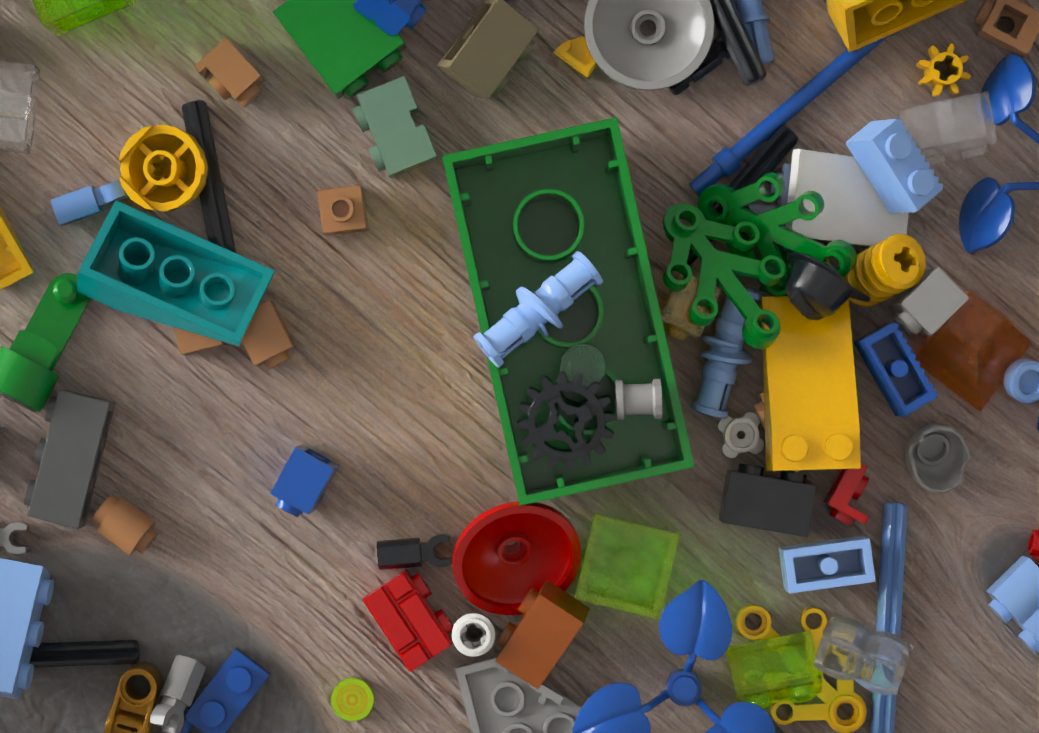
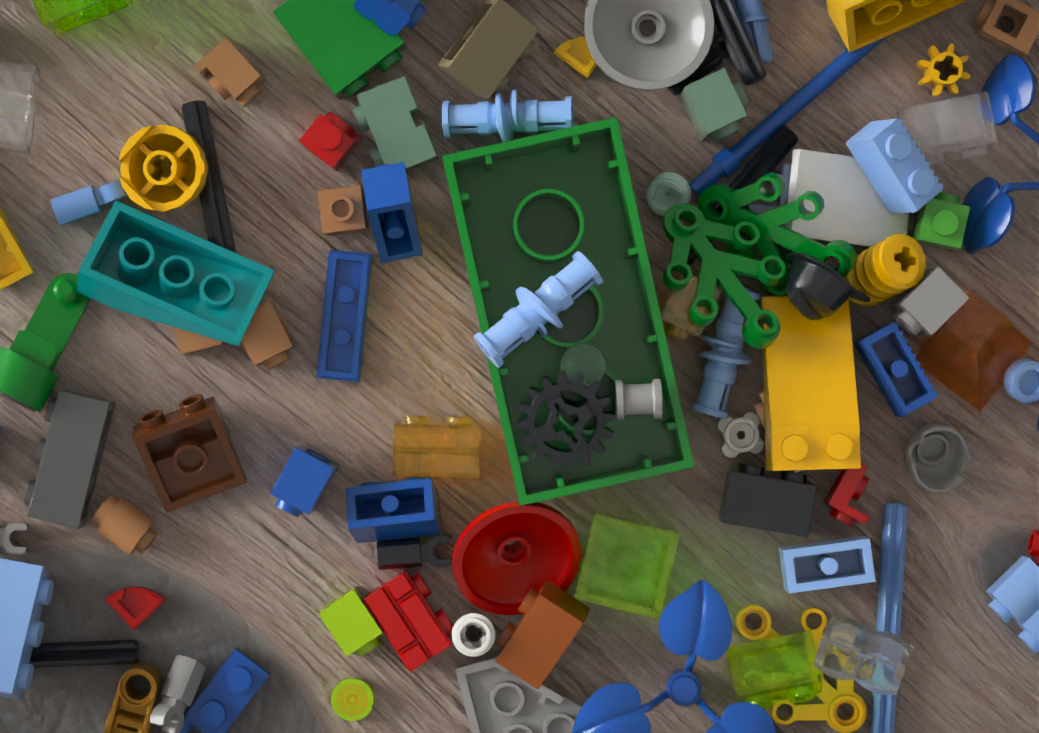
(135, 604): none -> red tile
(188, 452): none -> reddish brown plate
(331, 140): none -> red brick
(344, 315): none -> blue tile
(351, 623): none -> lime brick
(392, 212): none -> blue brick
(393, 510): none -> blue brick
(436, 449): none -> clear yellow brick
(508, 117): none -> light blue piece
(667, 191): none -> light aqua tile
(715, 106): none -> sand green brick
(941, 222): none -> bright green brick

